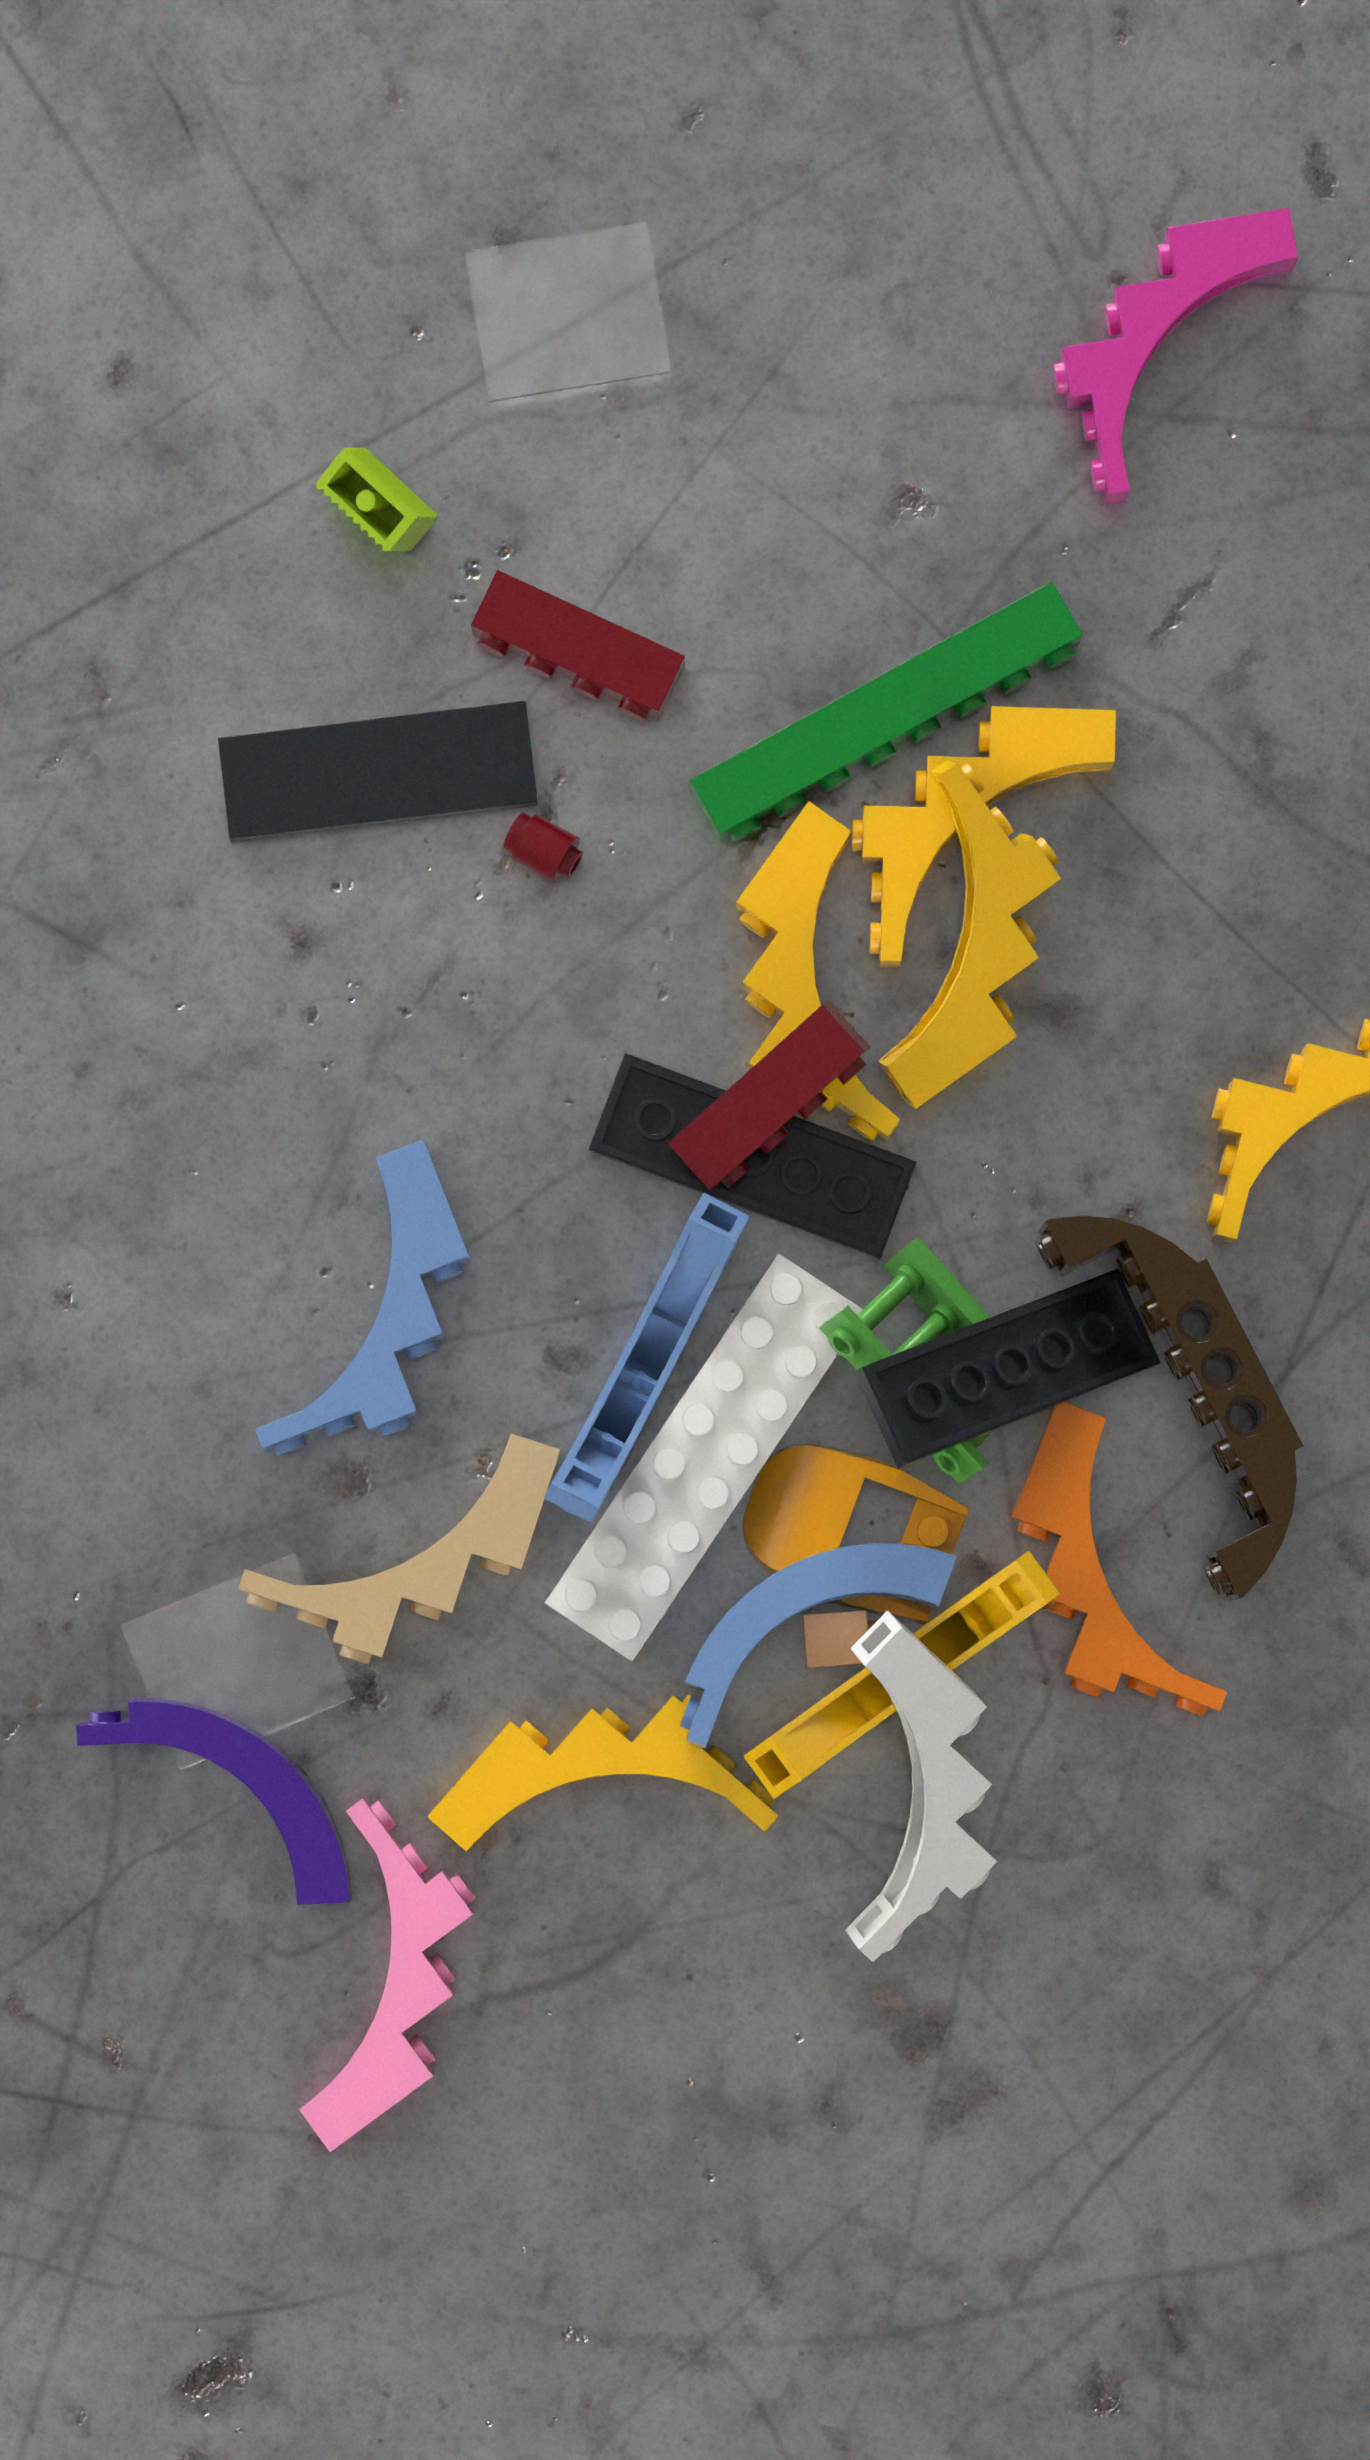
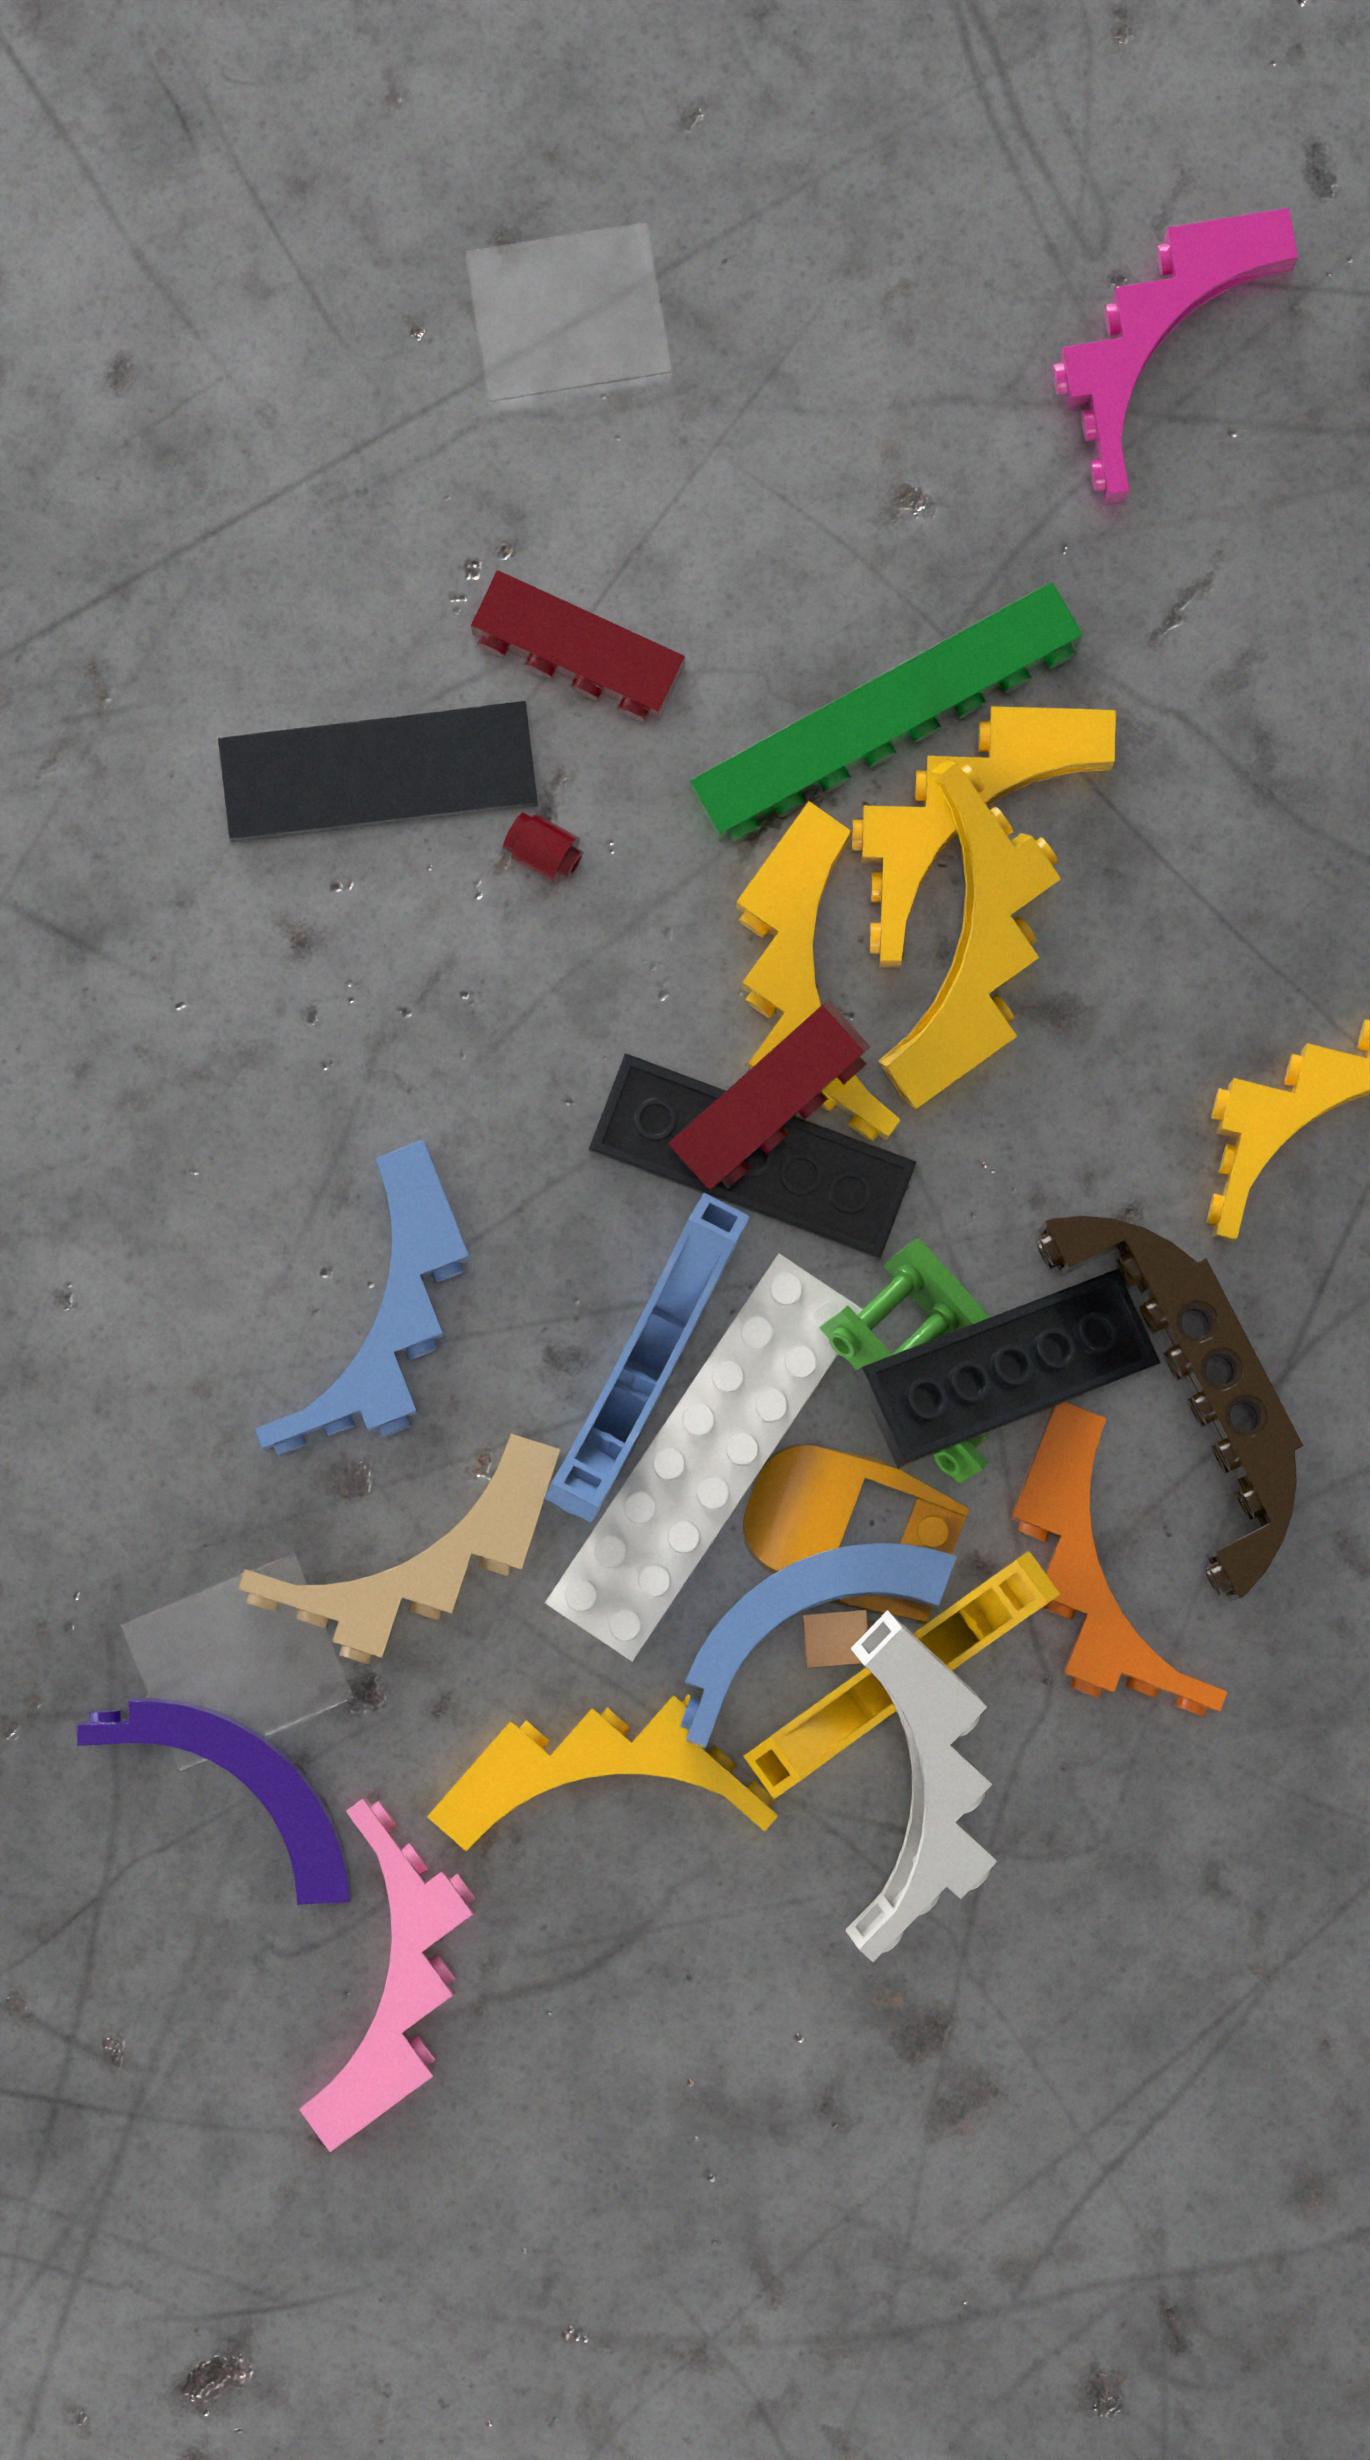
(376, 500): lime brick -> none

